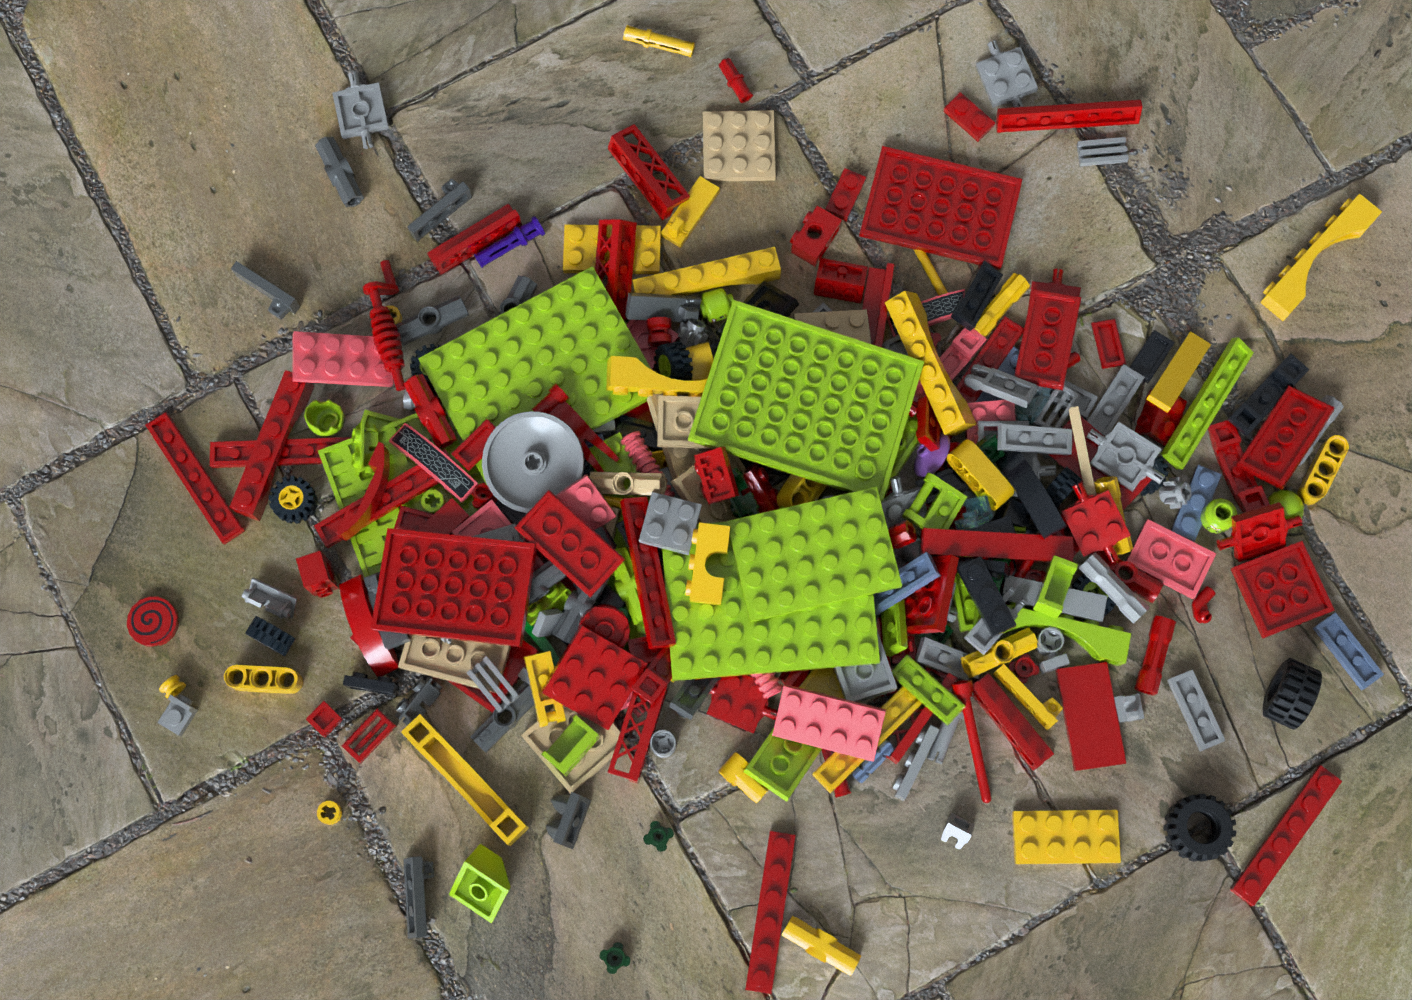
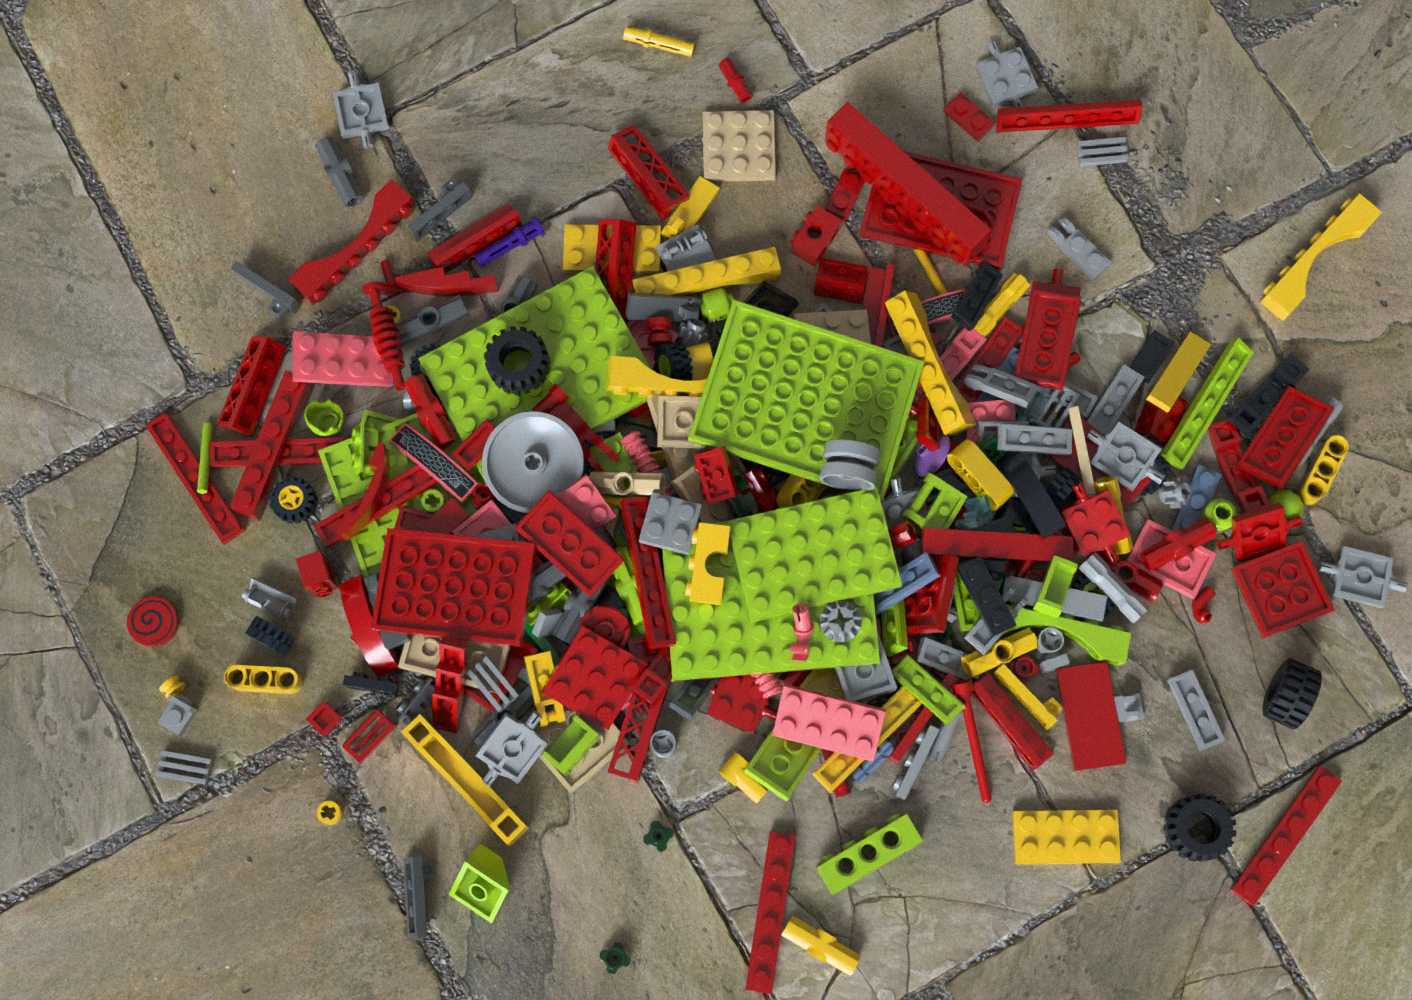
(163, 763): none -> light grey tile
(204, 458): none -> lime bar
(252, 385): none -> red fence
(318, 277): none -> red arch
(439, 284): none -> red slope
(450, 684): none -> red slope
(508, 343): none -> black tyre
(511, 748): none -> light grey plate
(574, 809): dark grey tile -> none
(686, 249): none -> light grey hinge
(803, 629): none -> coral piece
(833, 630): none -> light grey gear
(849, 465): none -> light grey wheel
(906, 185): none -> red brick
(906, 836): none -> lime brick
(959, 829): tile -> none
(980, 211): none -> red arm
(1079, 249): none -> light grey hinge
(1108, 343): red tile -> none
(1151, 670): red axle -> none
(1178, 544): none -> red piece
(1348, 651): sand blue plate -> none
(1362, 577): none -> light grey plate

